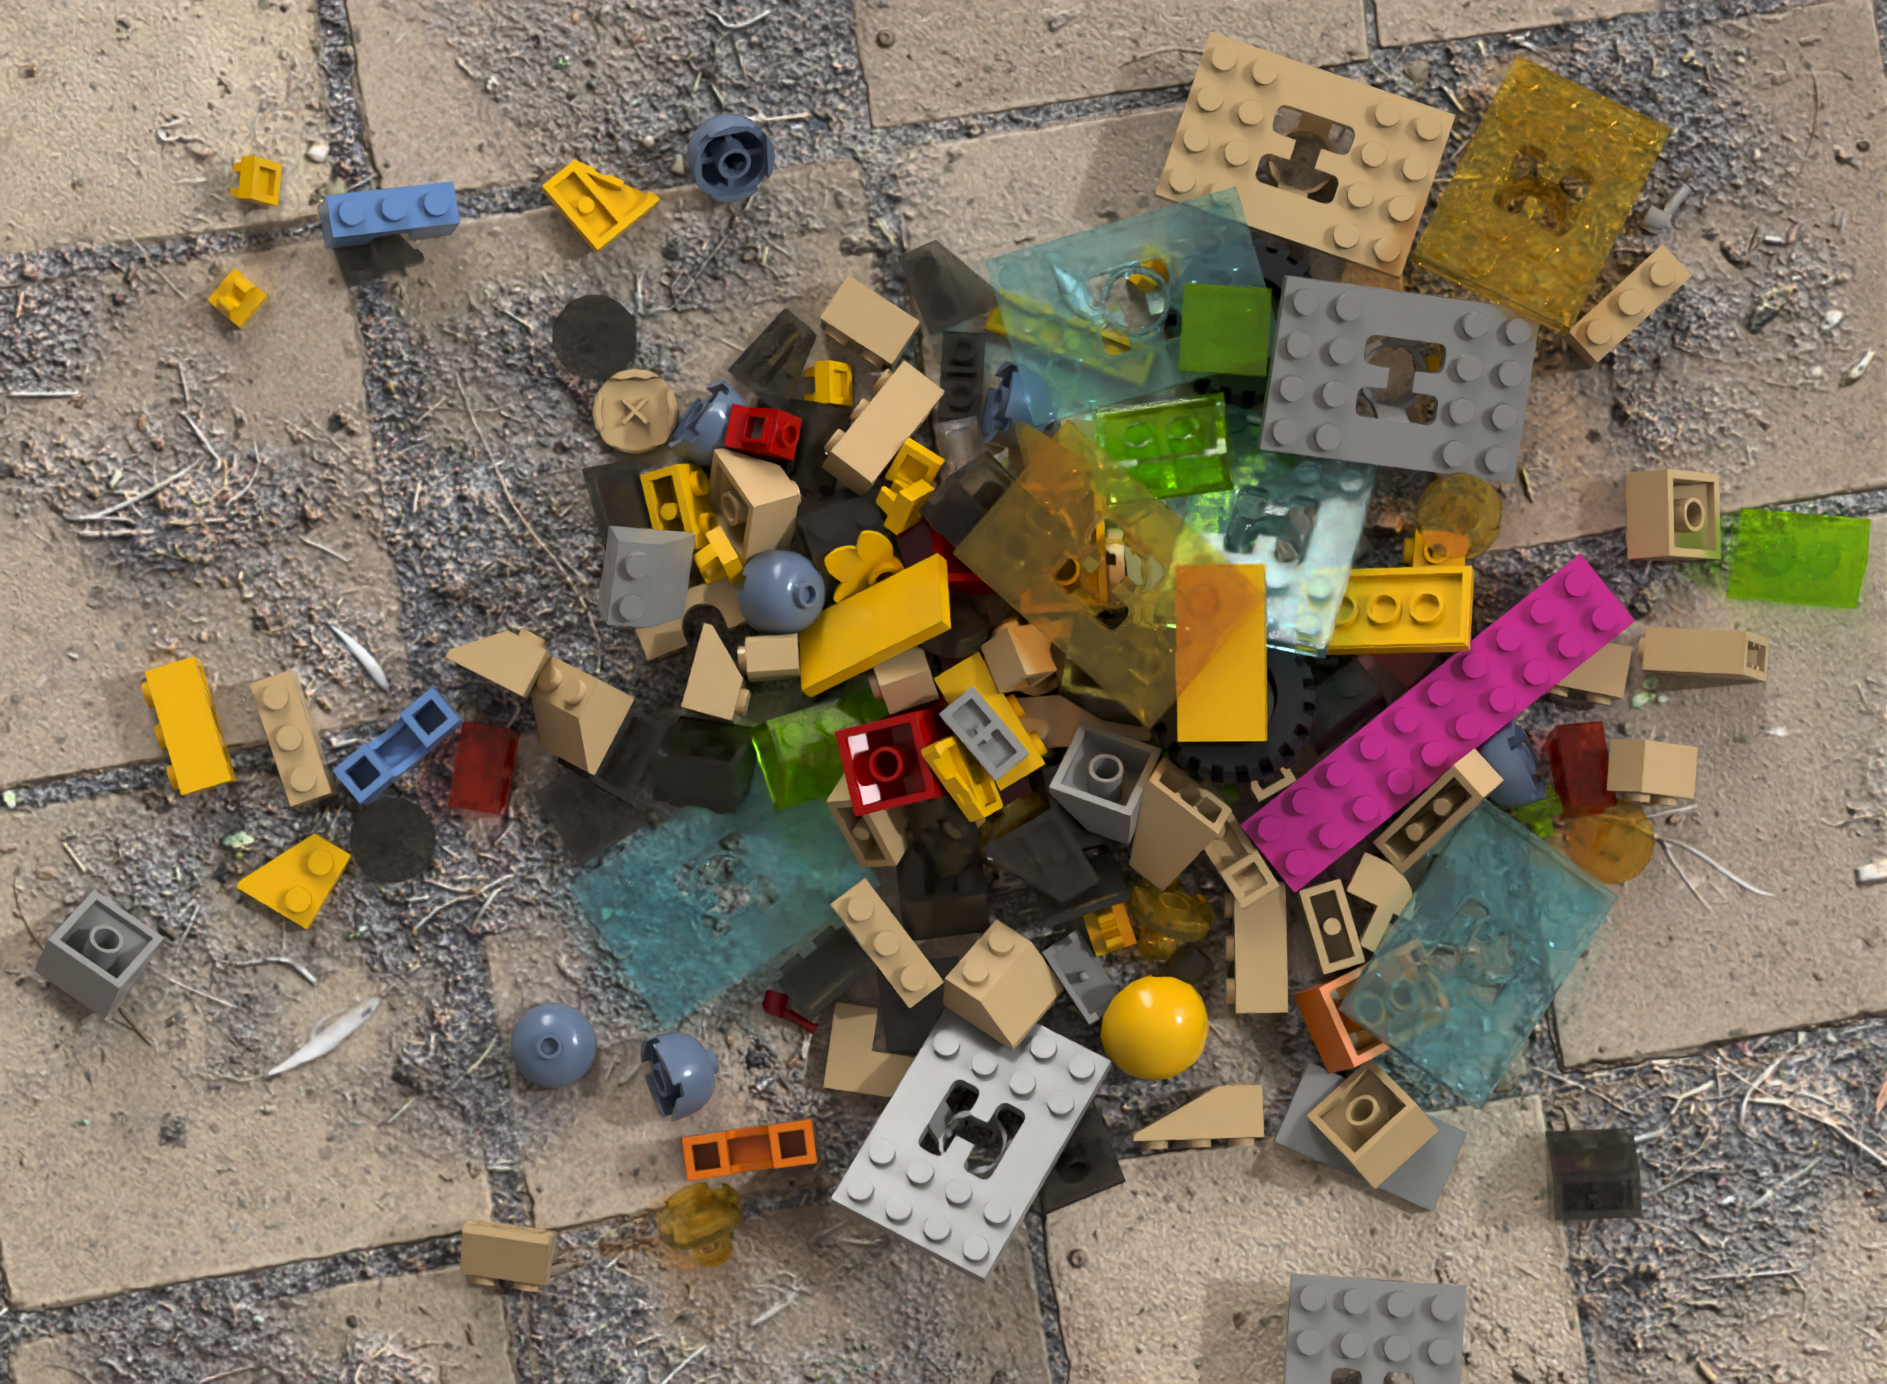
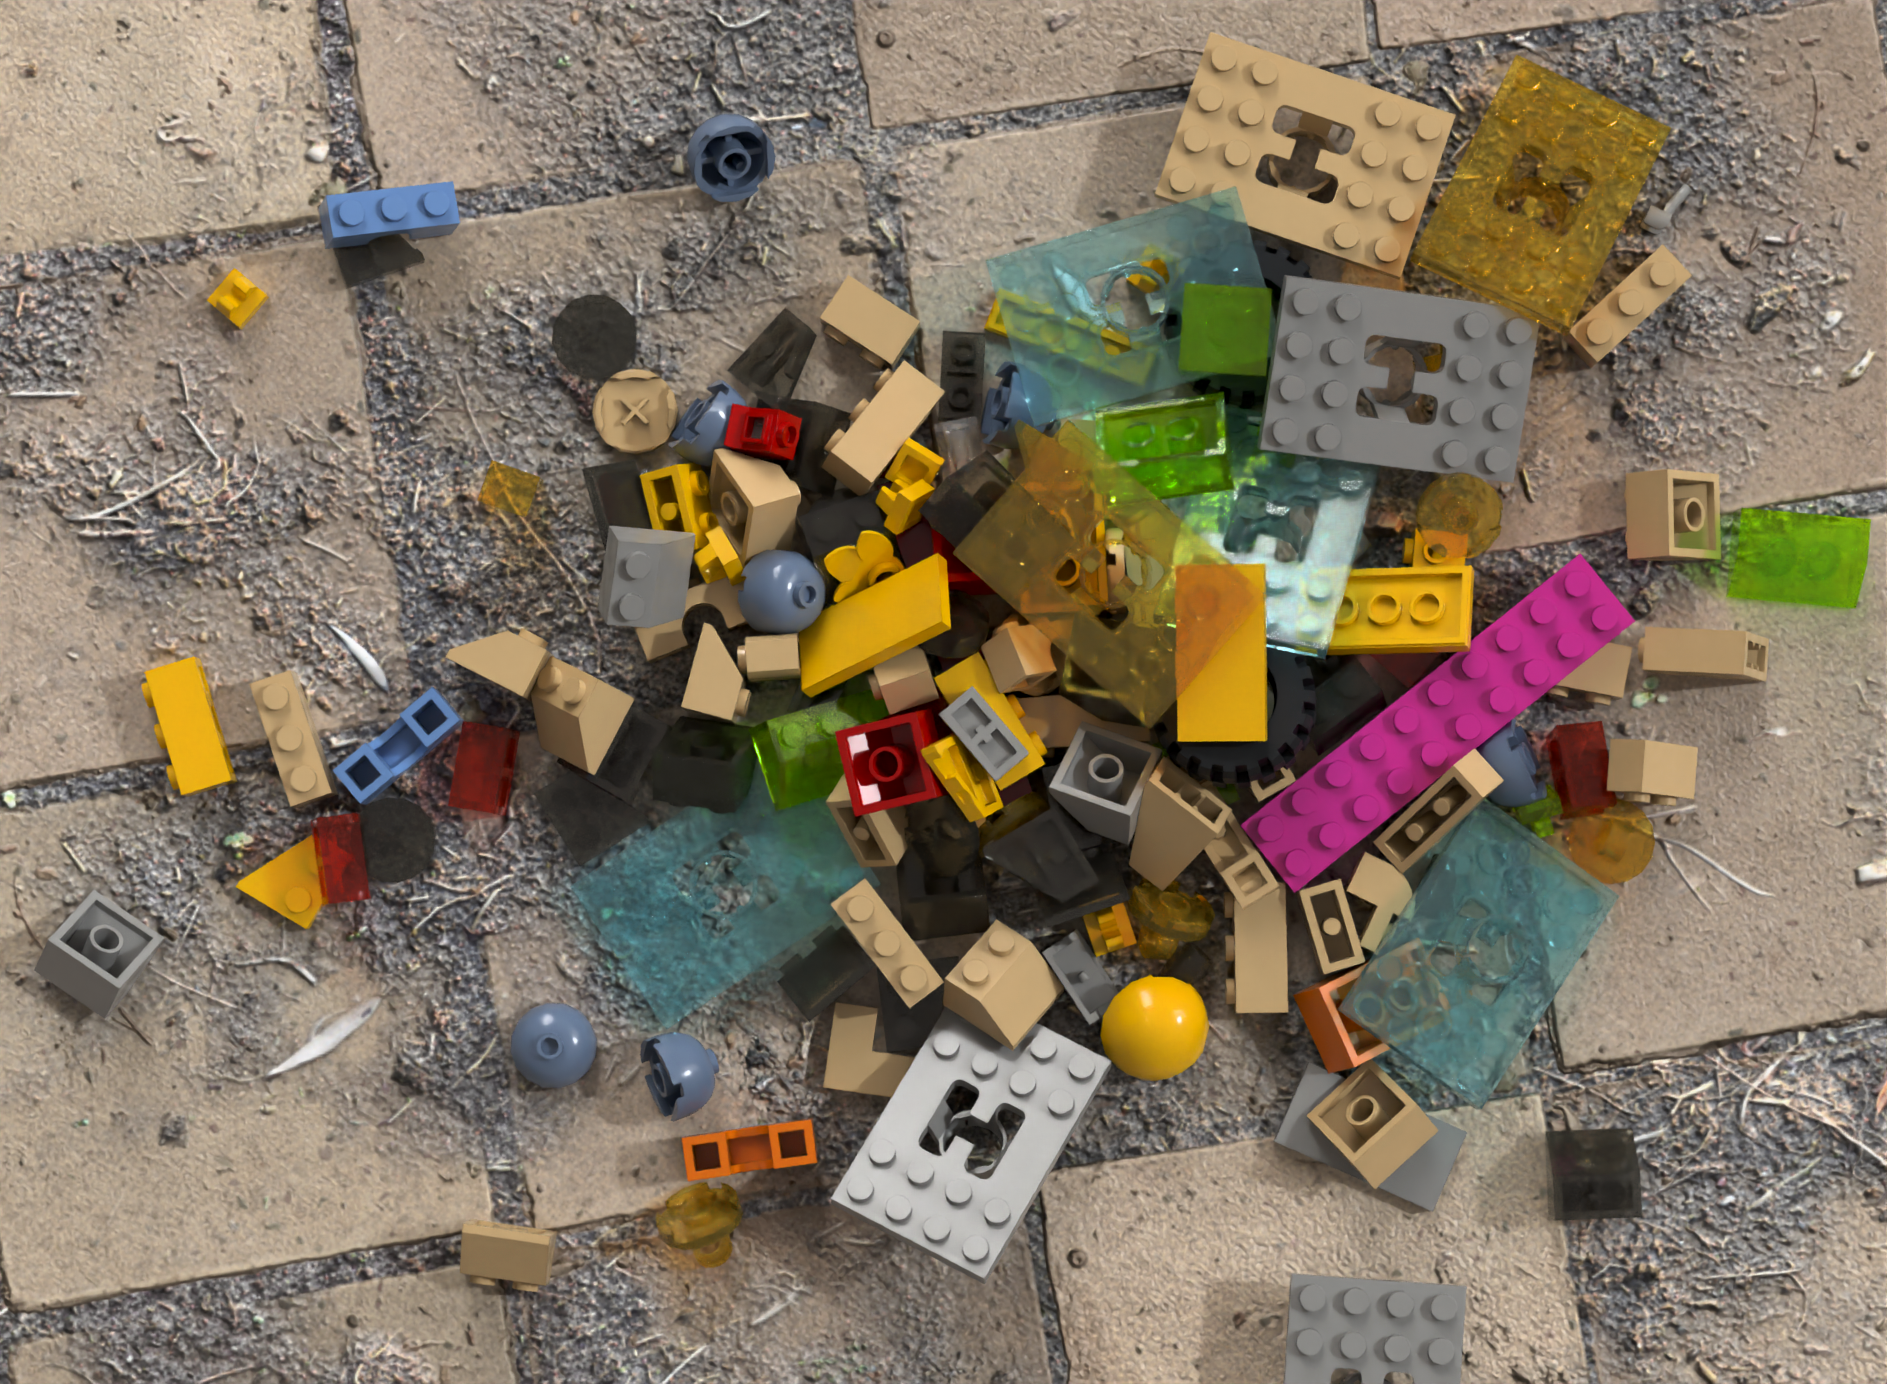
(258, 180): yellow tile -> none
(340, 859): none -> clear red hinge
(509, 489): none -> clear yellow panel
(596, 203): yellow wing -> none
(775, 1004): dark red hand -> none
(832, 383): yellow tile -> none
(945, 287): clear smoke wing -> none
(1084, 1166): clear smoke slope -> none
(1220, 1112): tan slope -> none

